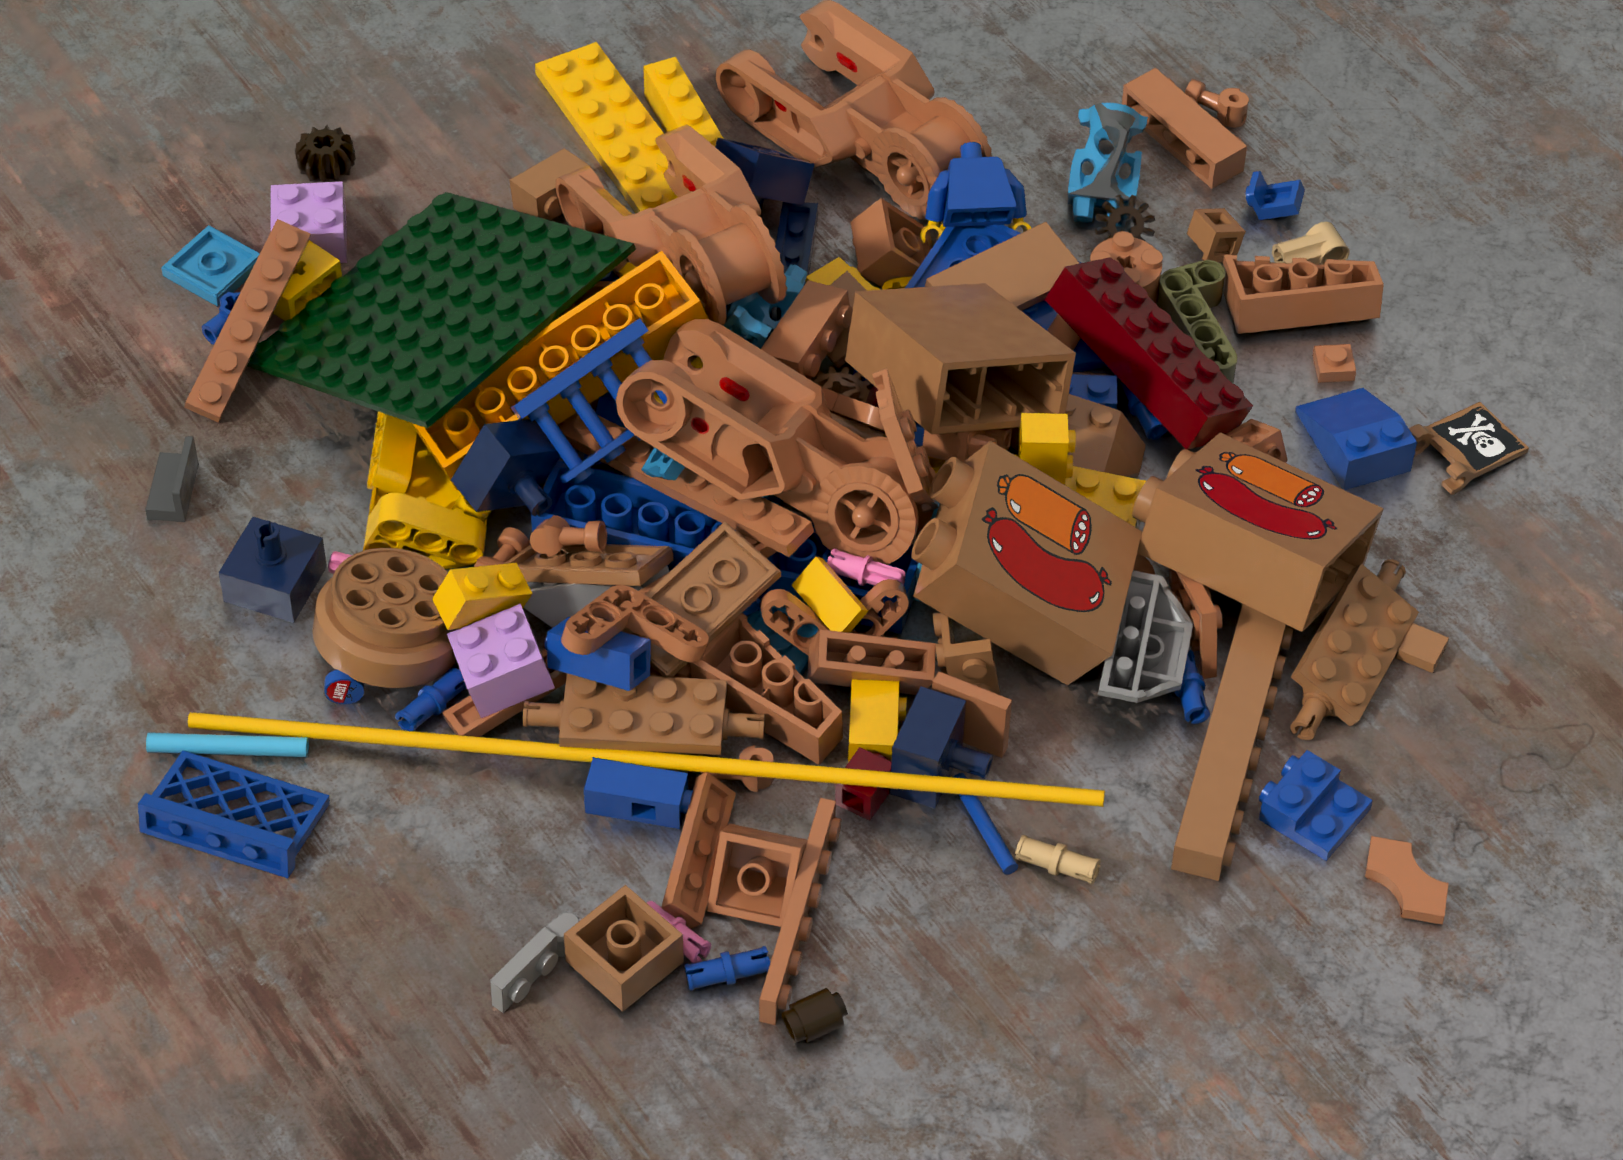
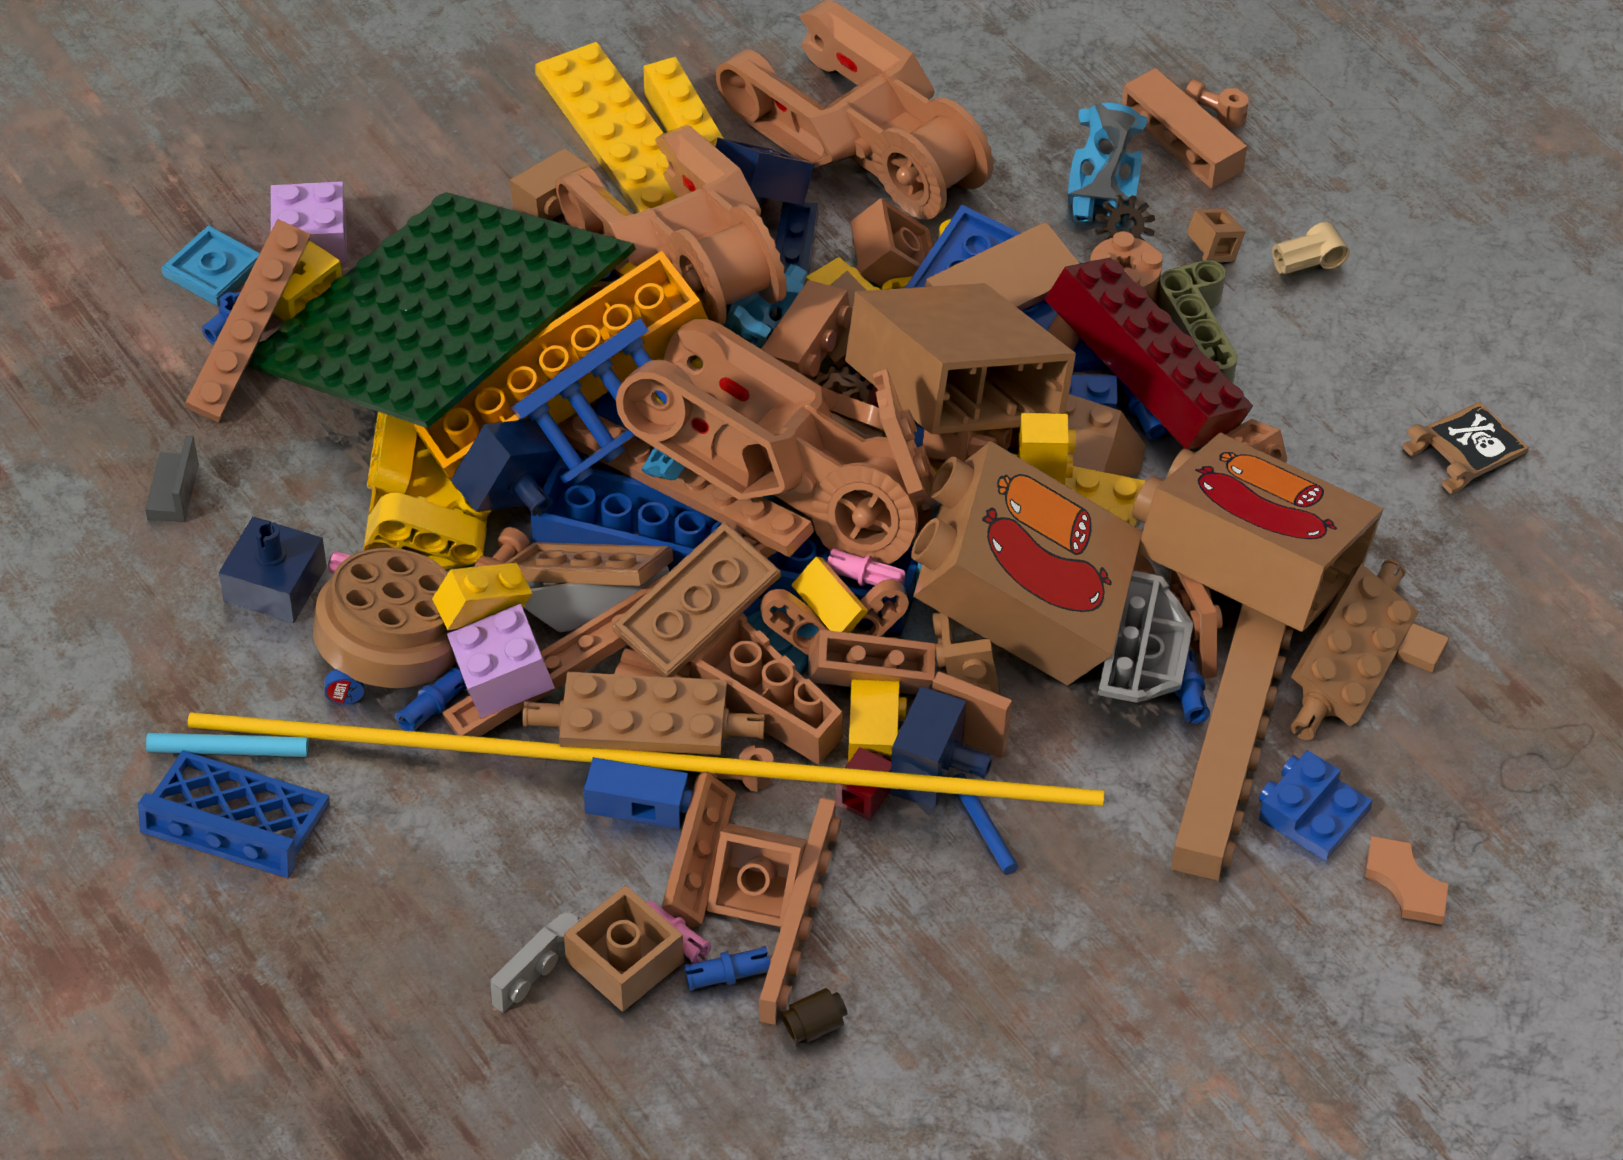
(325, 154): dark brown gear -> none
(556, 533): nougat leg -> none
(618, 663): blue brick -> none
(634, 612): nougat beam -> none
(975, 194): blue torso -> none
(1057, 859): tan pin -> none
(1274, 199): blue bracket -> none
(1300, 293): nougat wedge -> none
(1334, 363): nougat plate -> none
(1359, 437): blue slope -> none

